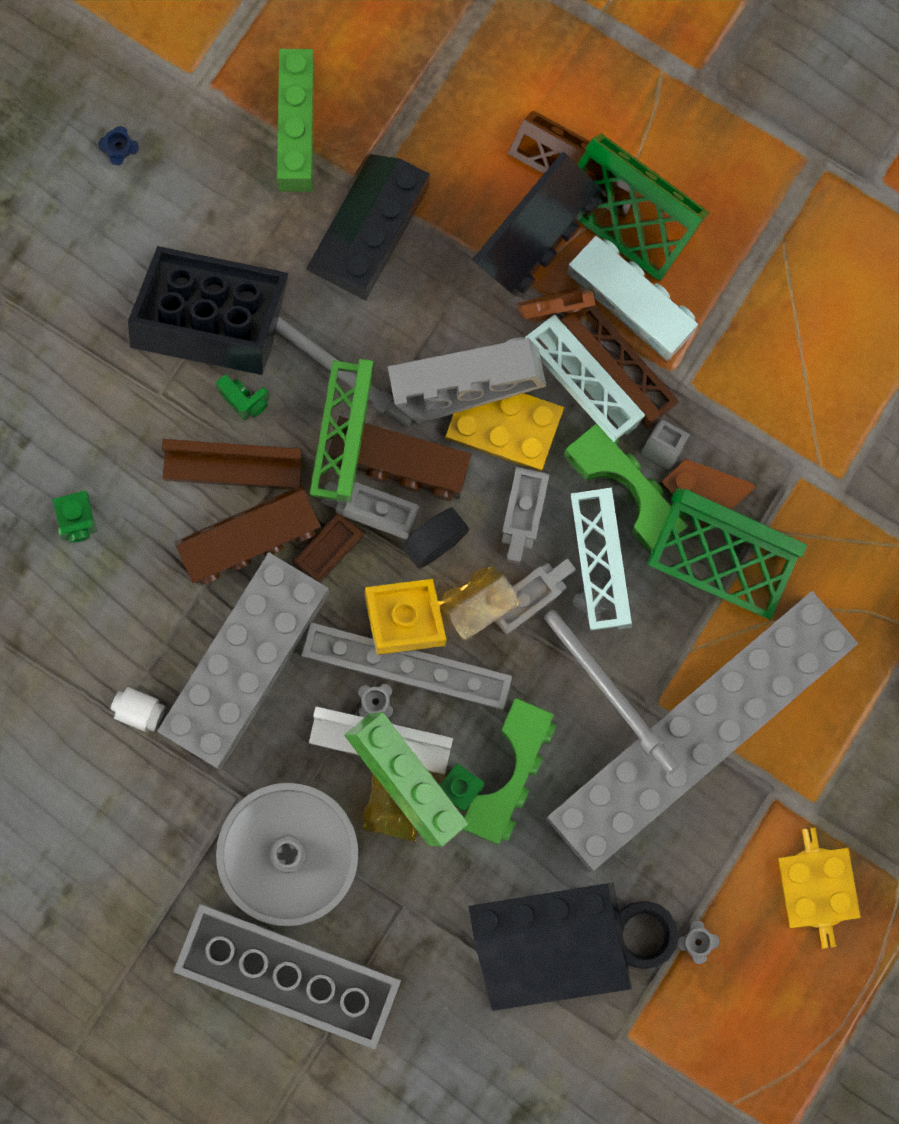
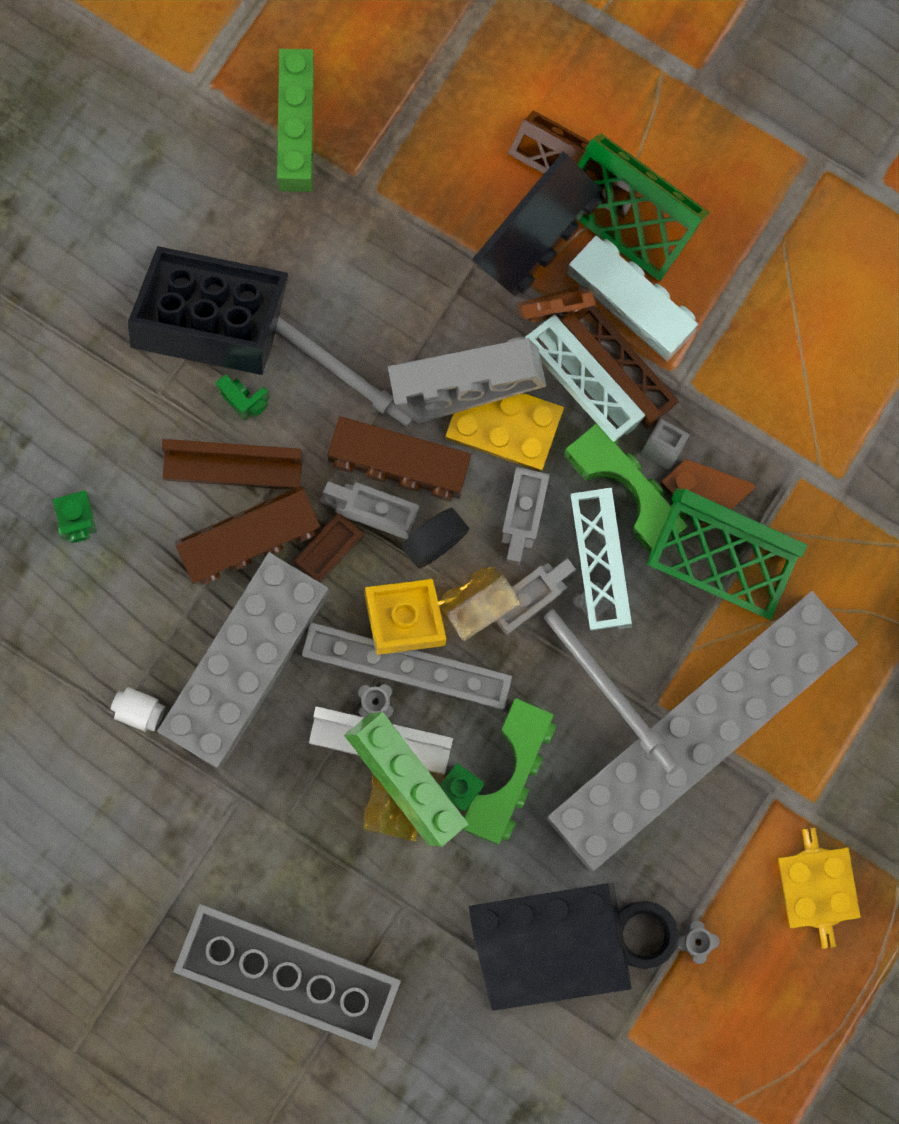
(115, 136): dark blue plate -> none
(287, 854): light grey dish -> none
(354, 433): bright green fence -> none
(369, 224): black slope -> none

